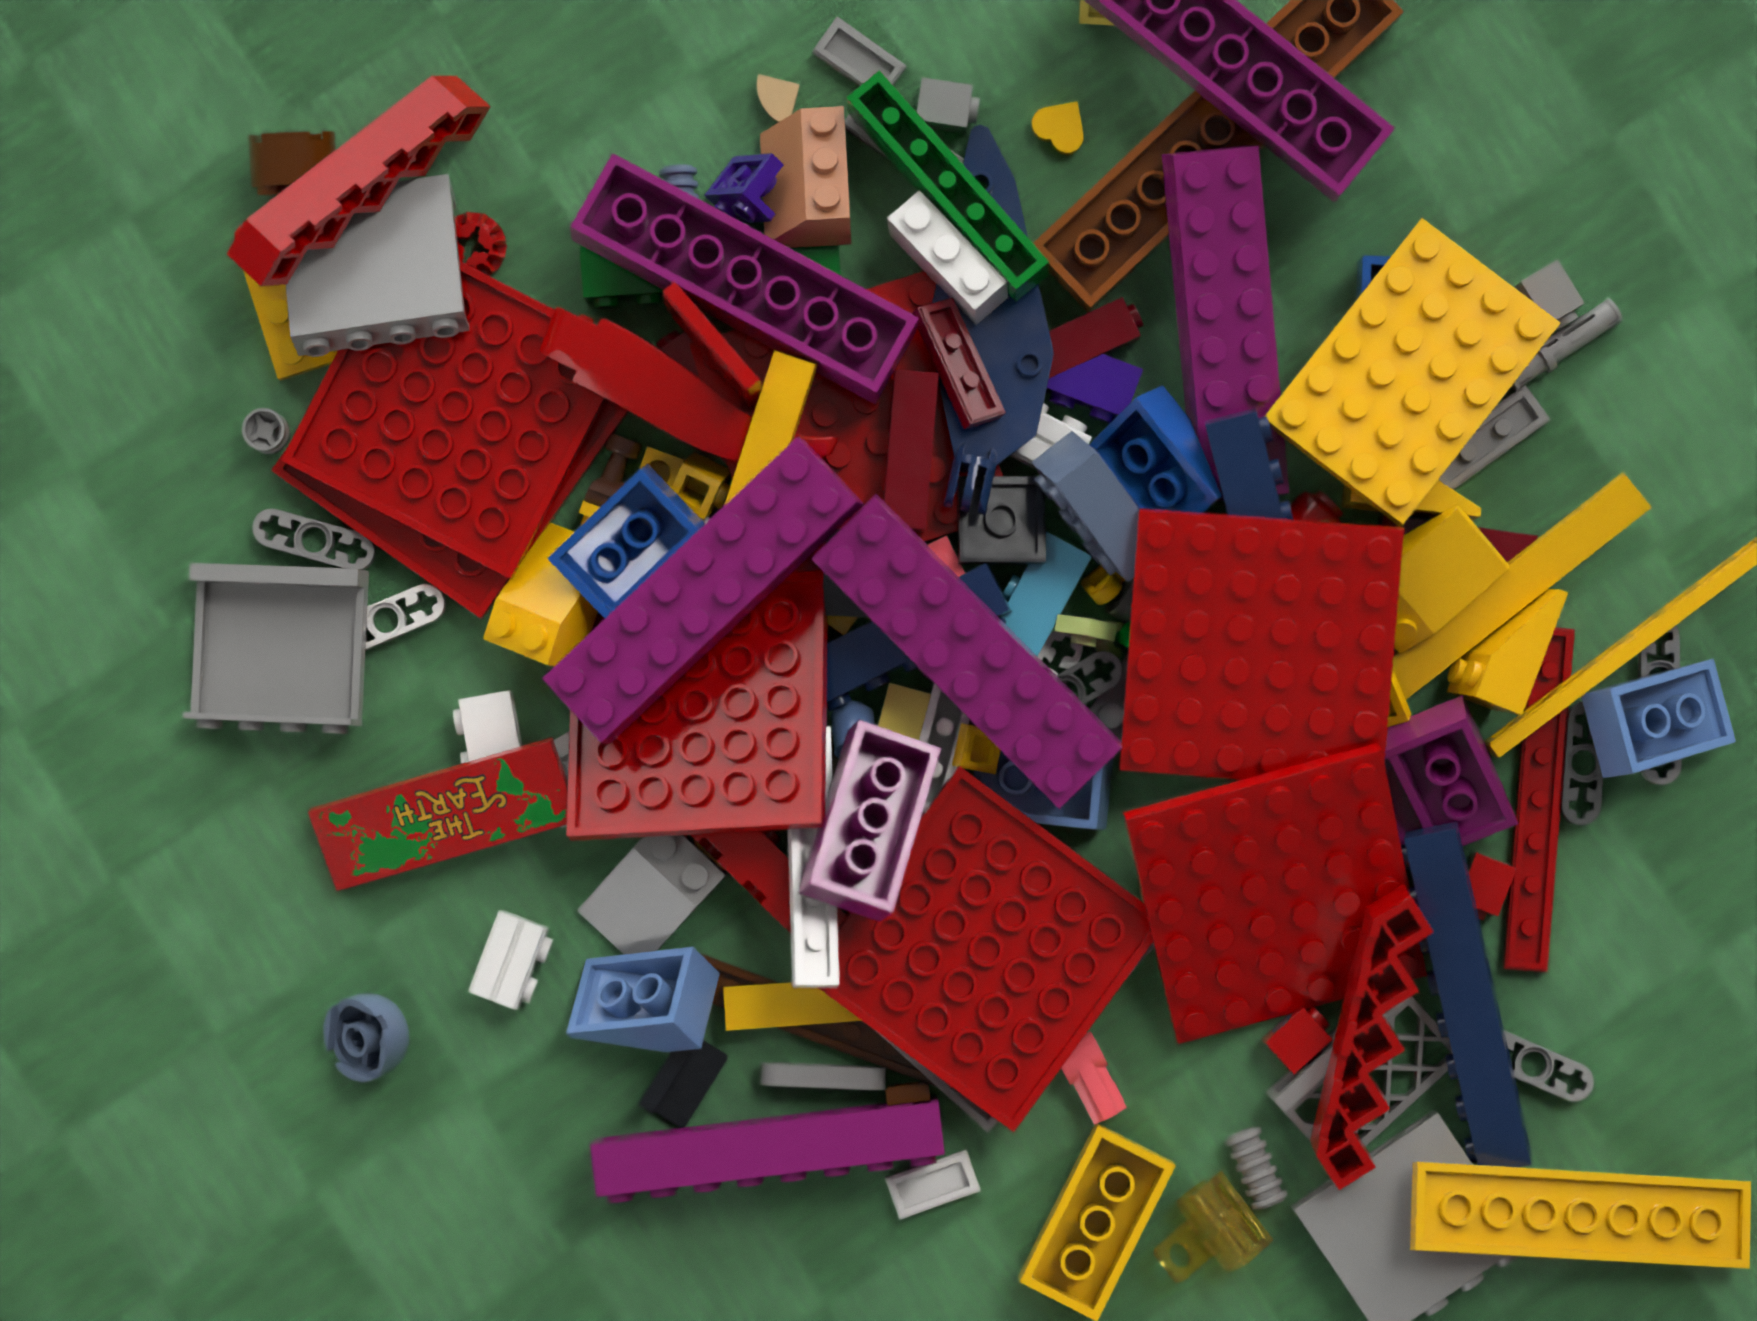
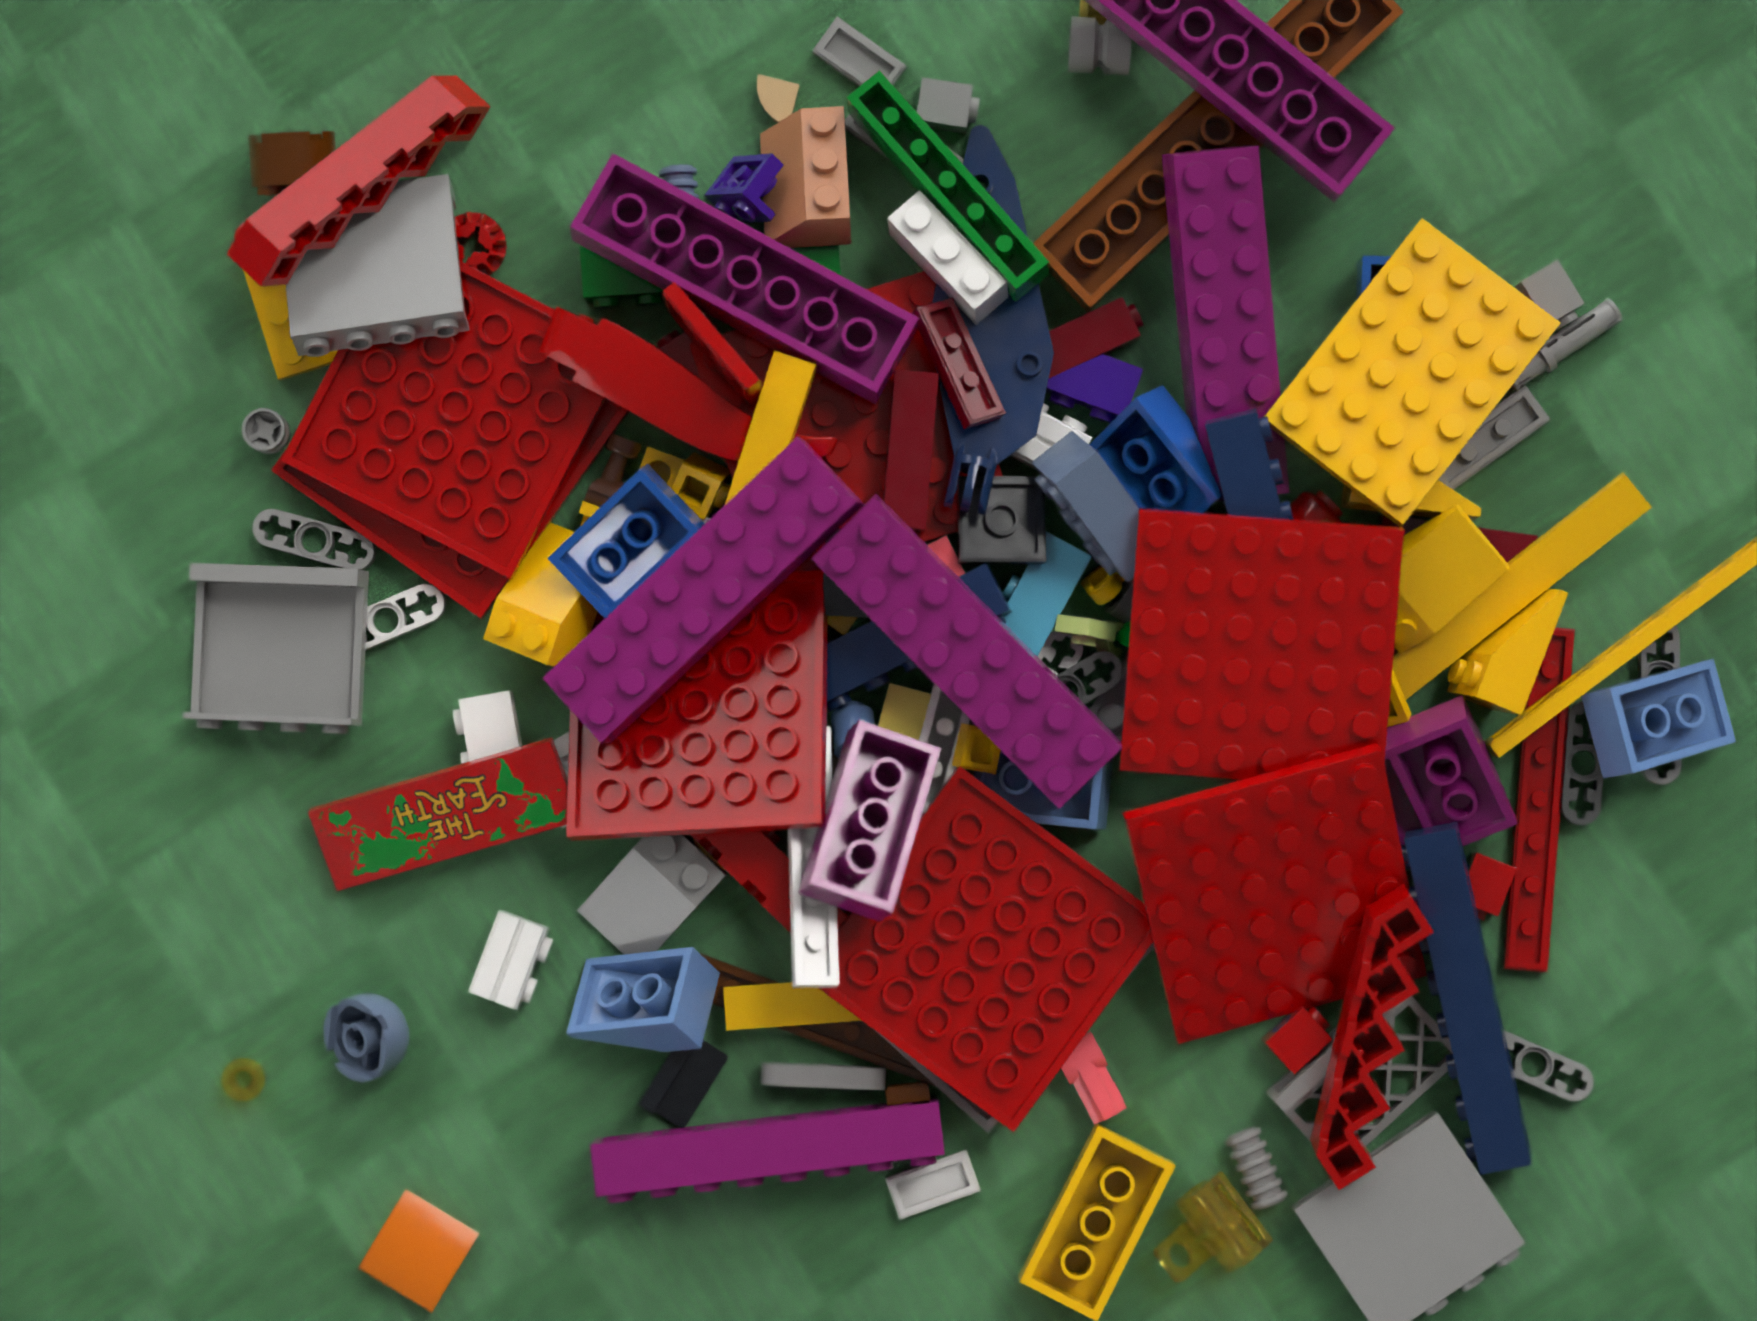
(230, 1083): none -> clear yellow plate
(418, 1251): none -> orange slope
(1060, 126): yellow tile -> none
(1098, 46): none -> light grey wheel
(1580, 1215): yellow plate -> none

